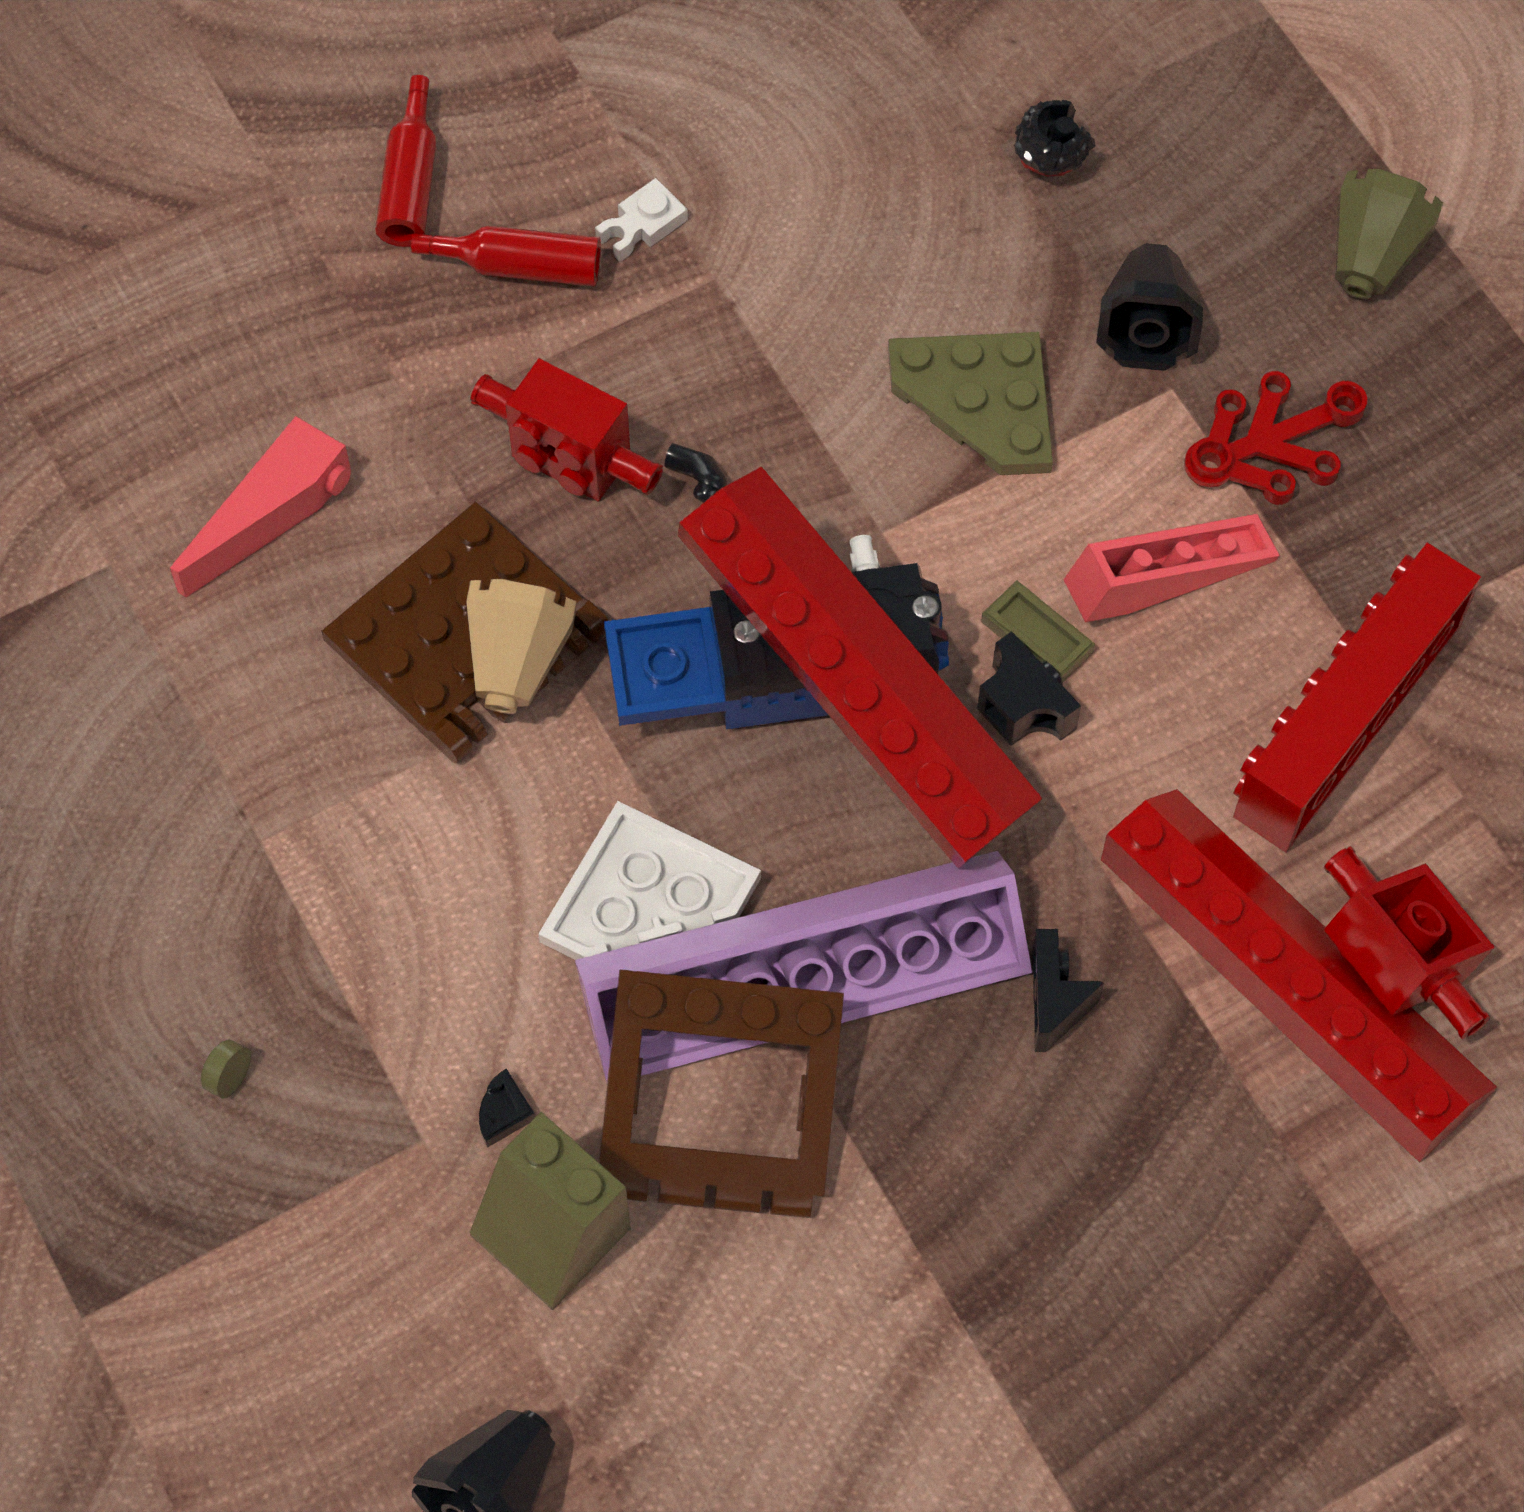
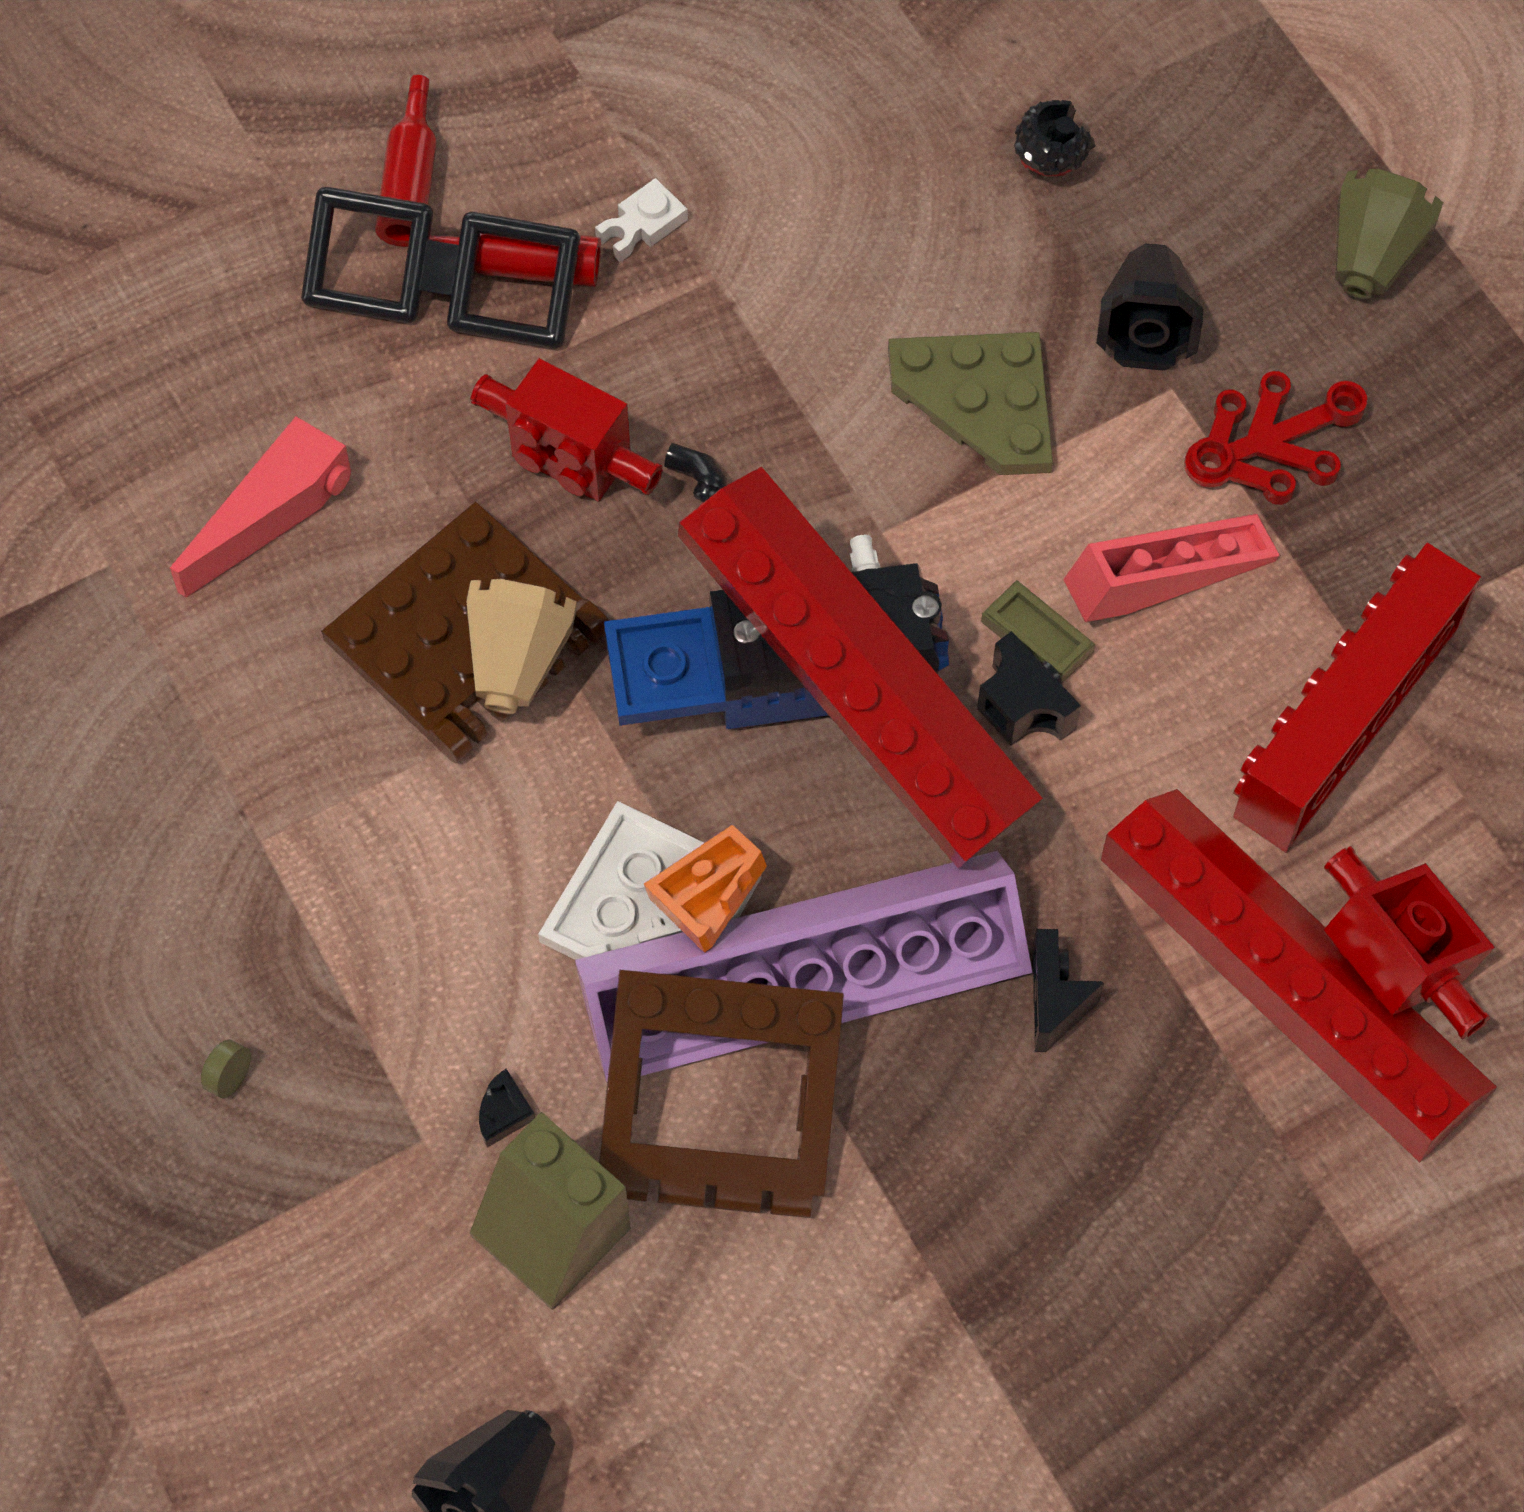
(440, 267): none -> black bar
(708, 885): none -> orange wing

